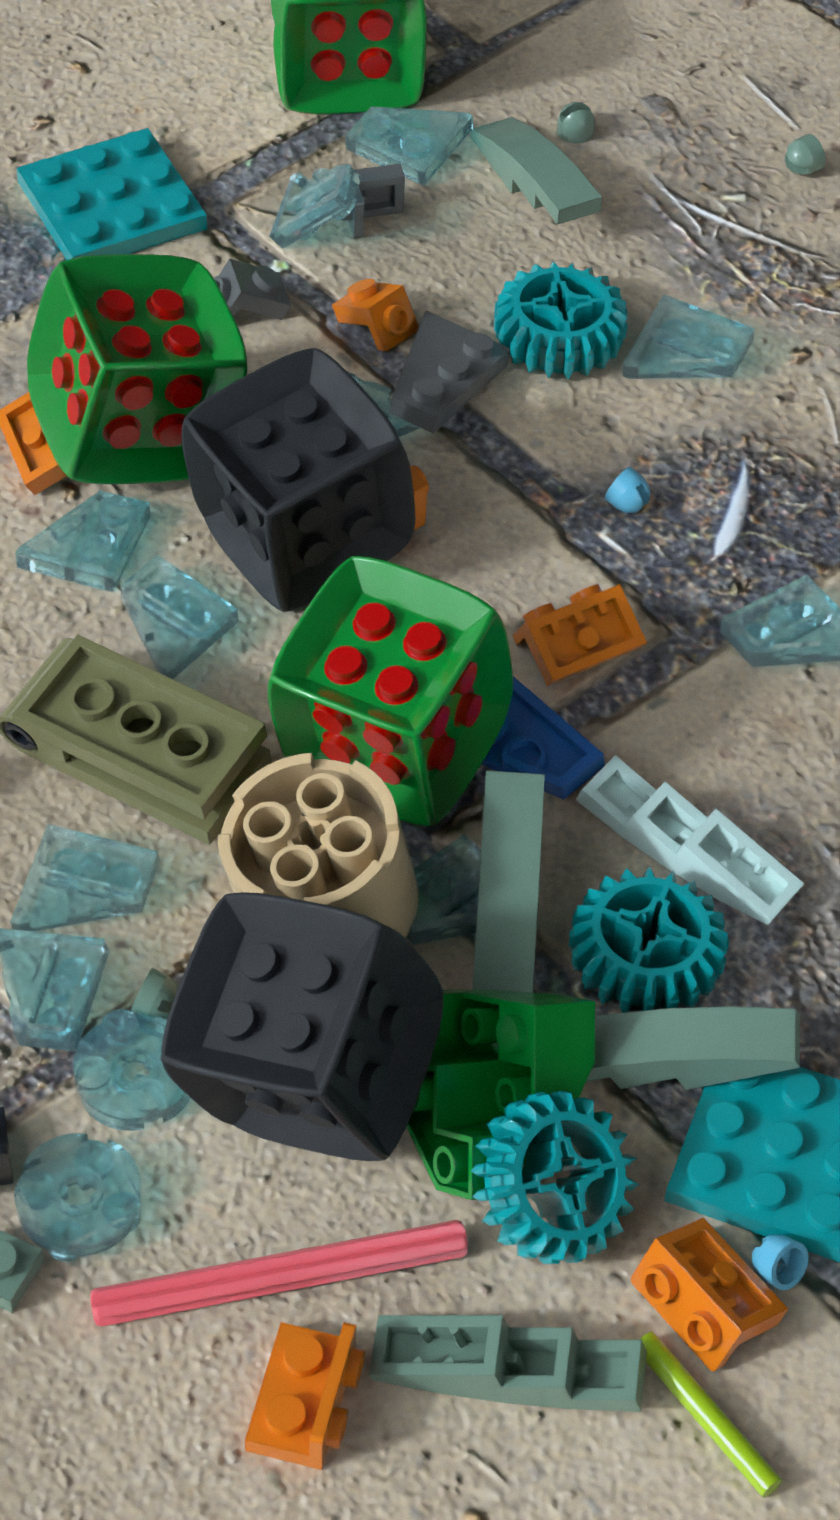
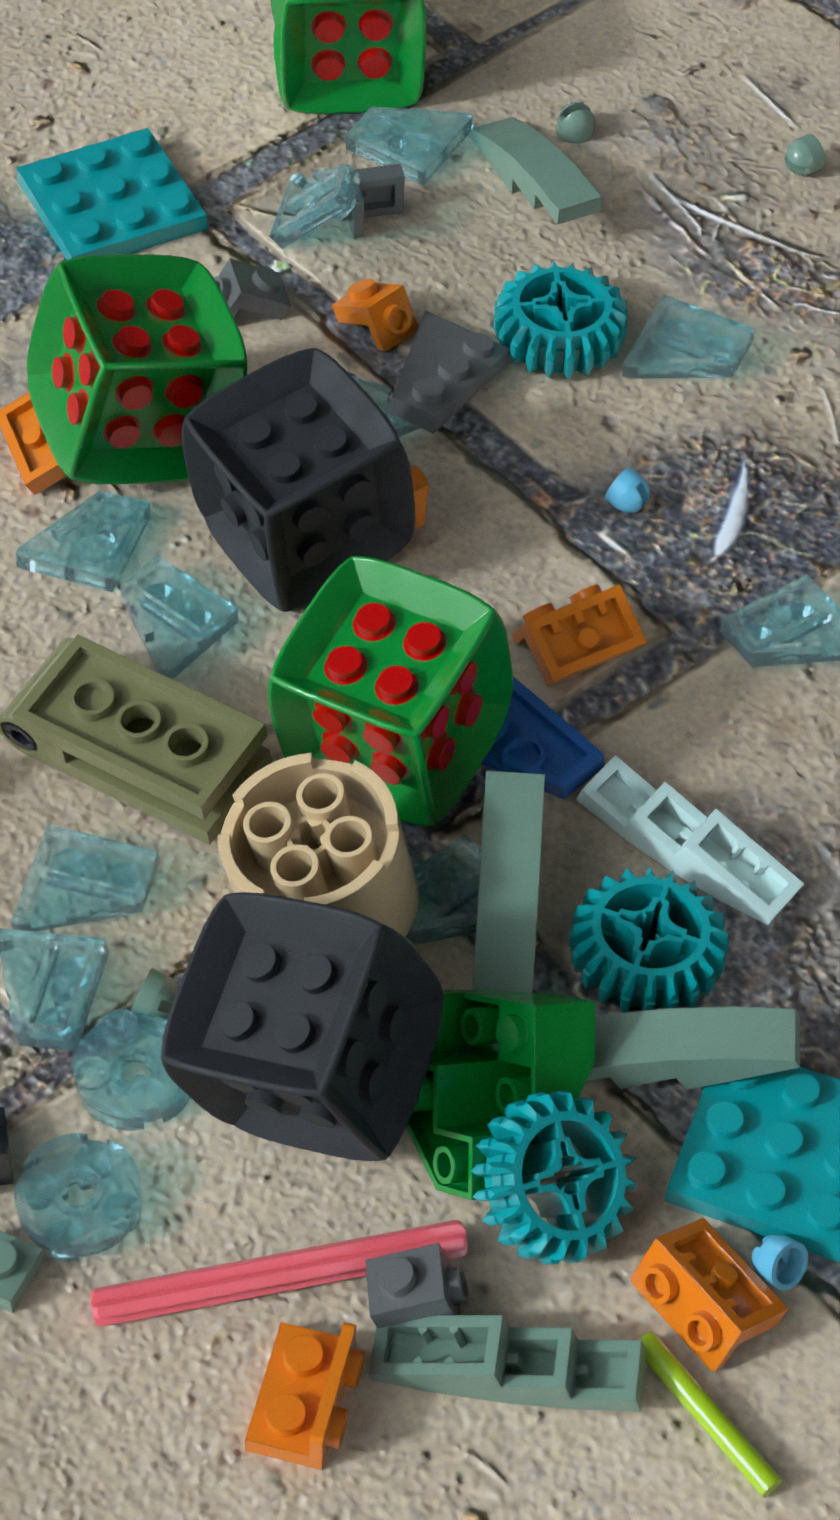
(414, 1286): none -> dark grey bracket

